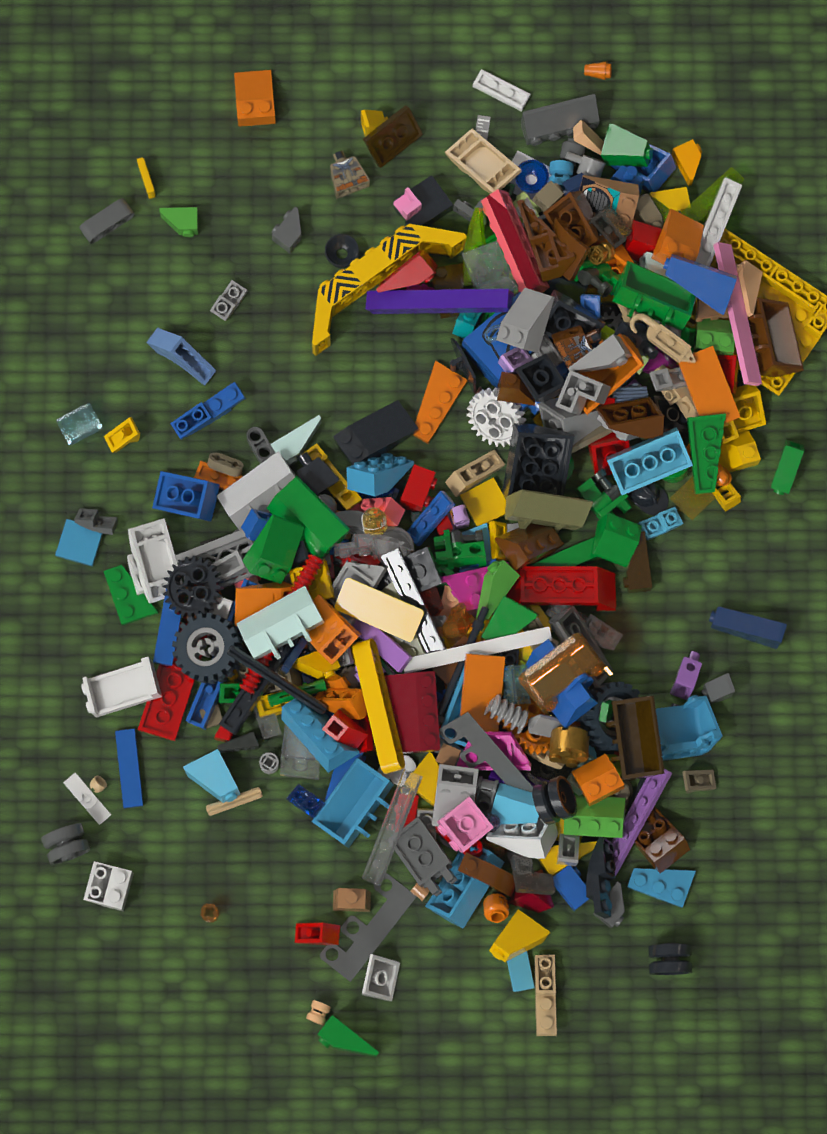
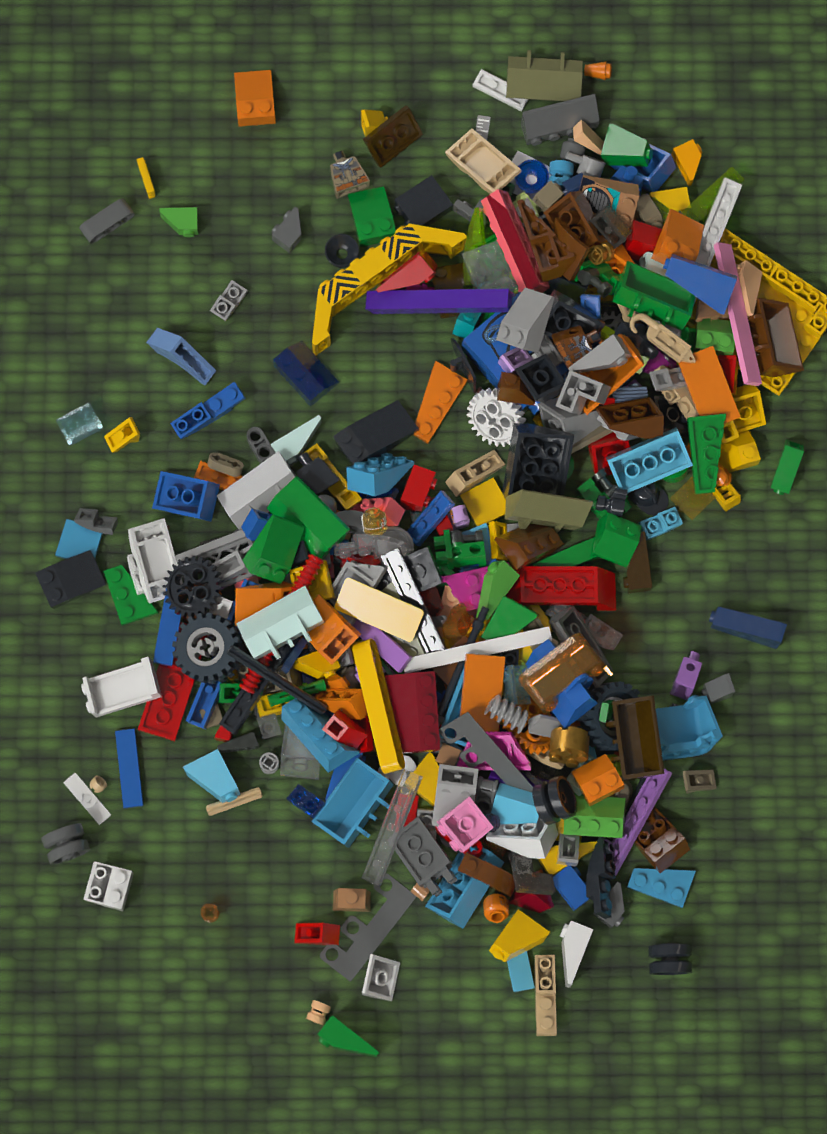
(70, 579): none -> black slope
(305, 372): none -> clear blue slope
(371, 216): none -> green slope
(408, 204): bright pink panel -> none
(544, 78): none -> olive piece
(573, 947): none -> white slope
(615, 504): none -> black piece

